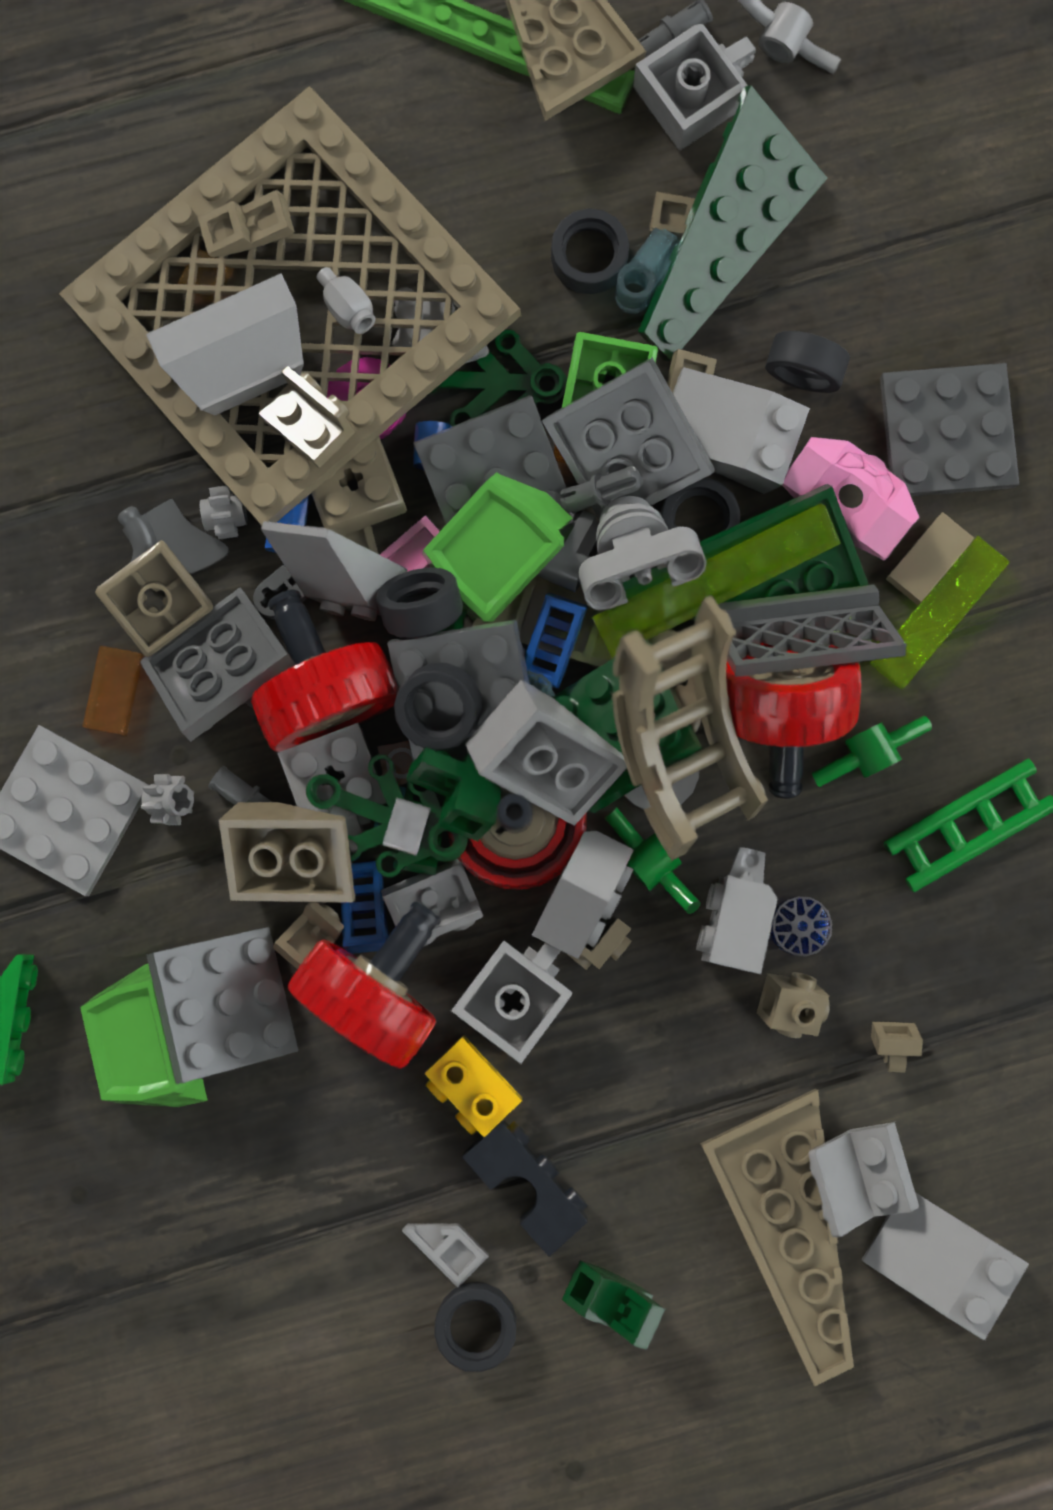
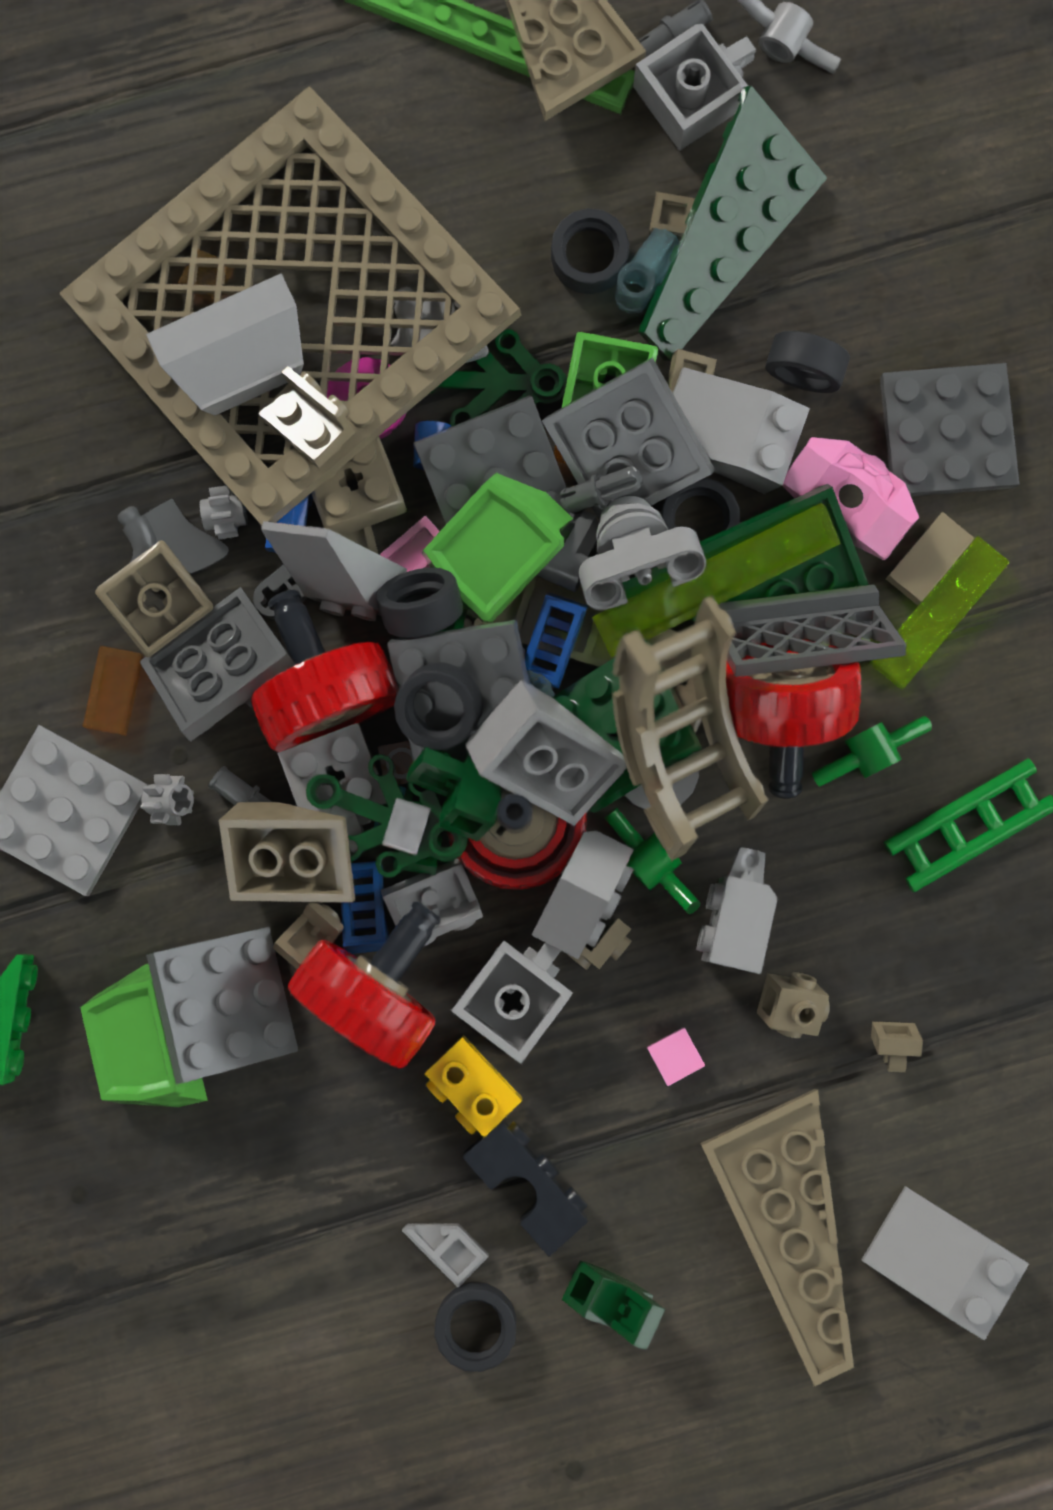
(242, 228): dark tan slope -> none
(346, 301): light grey plant -> none
(675, 1056): none -> bright pink tile
(801, 926): wheel -> none
(862, 1177): light grey bracket -> none

